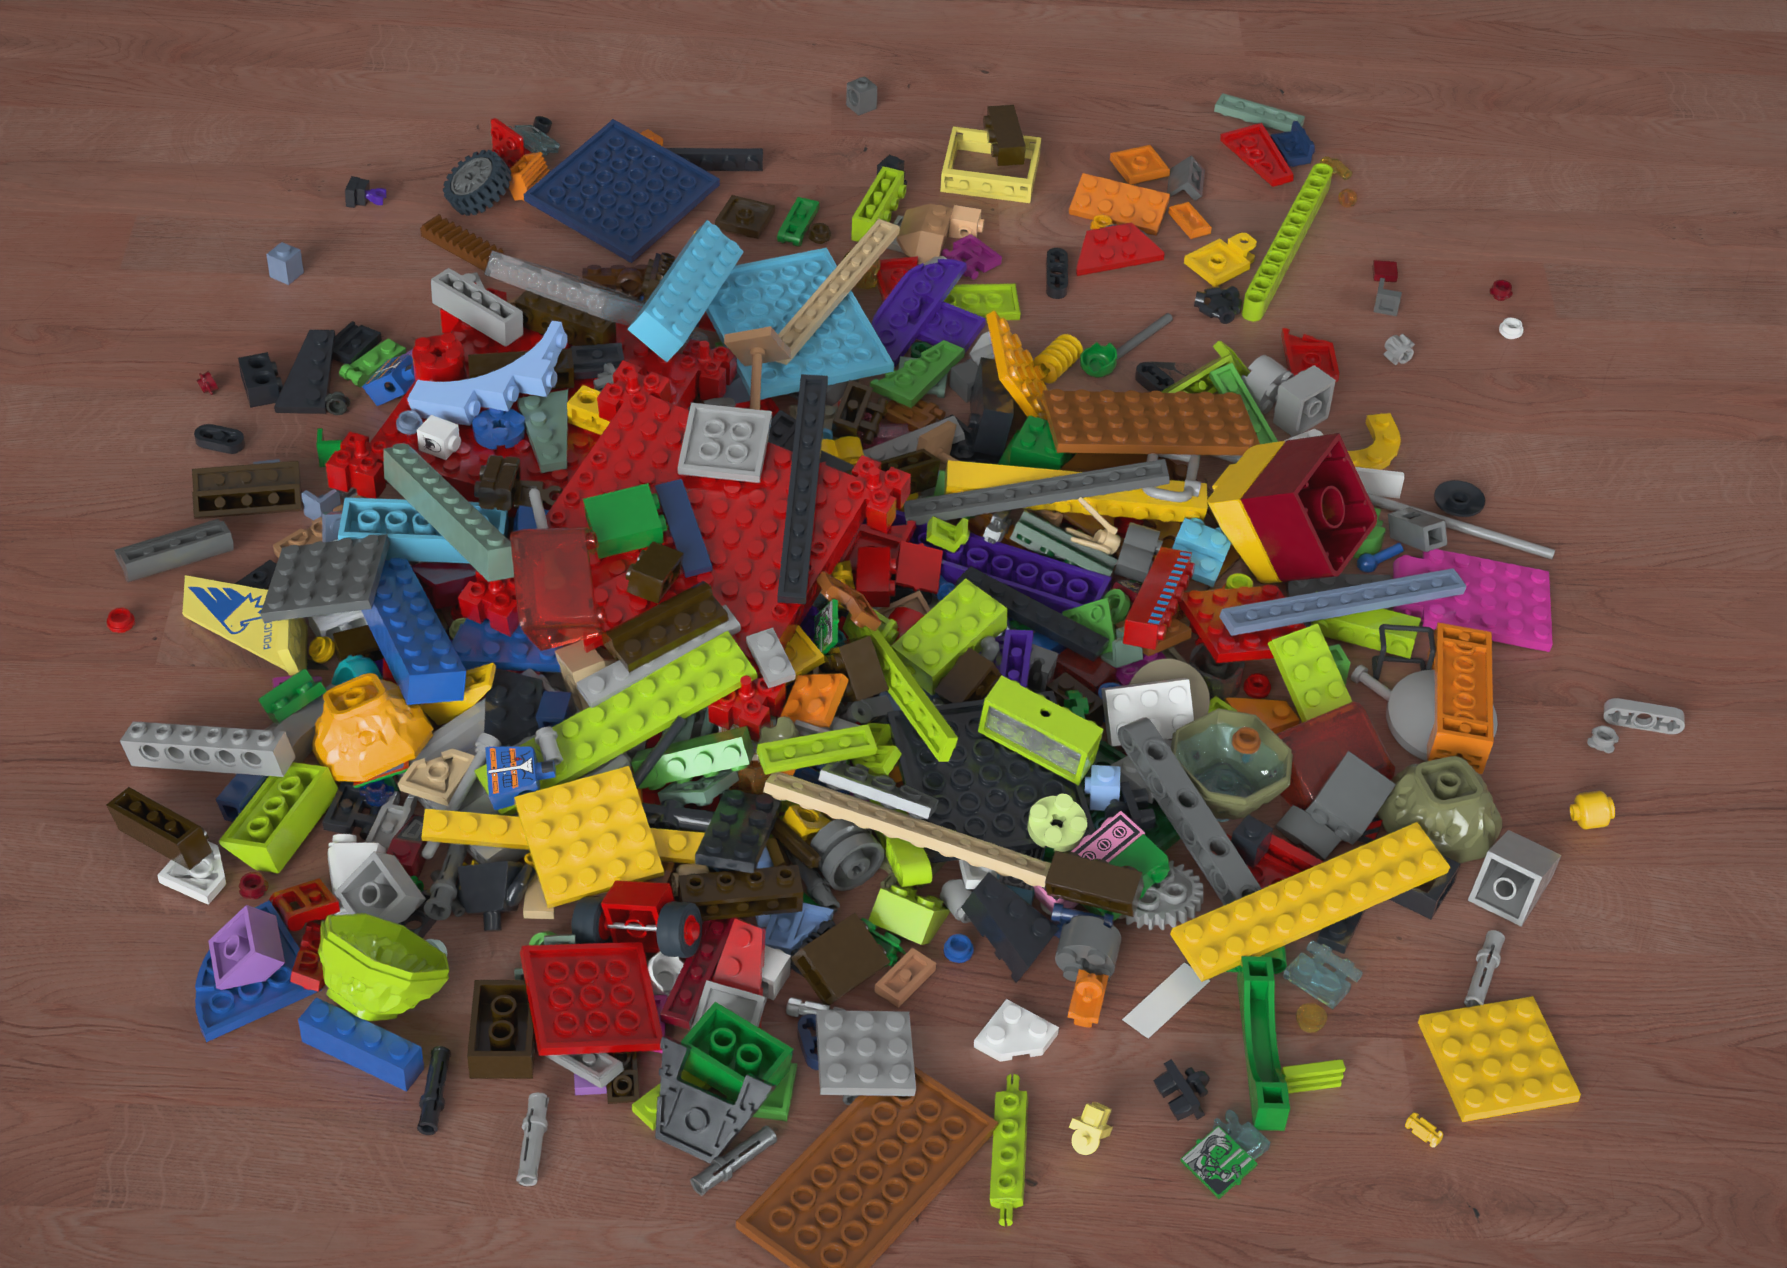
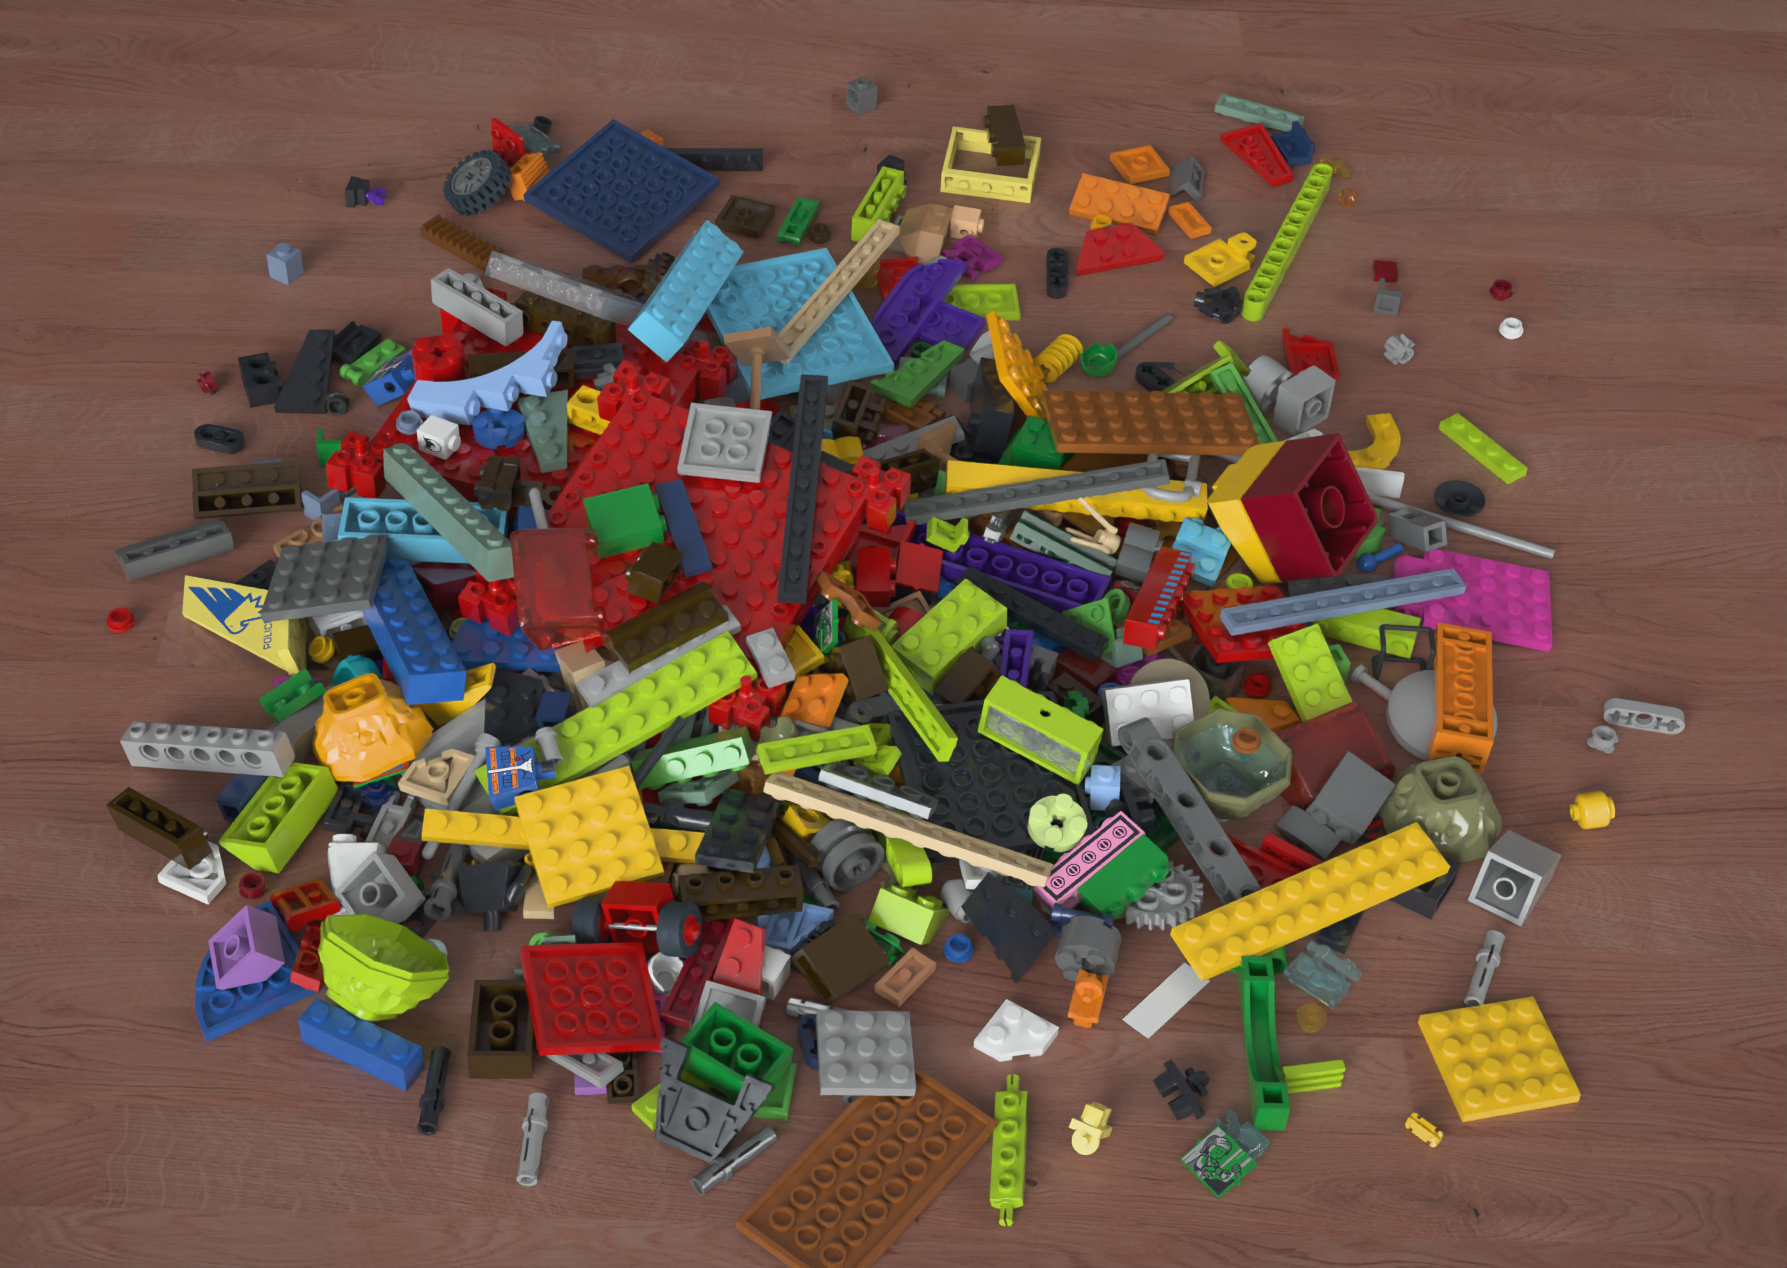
(1094, 883): dark brown brick -> none
(1252, 840): black brick -> none
(1483, 448): none -> lime plate

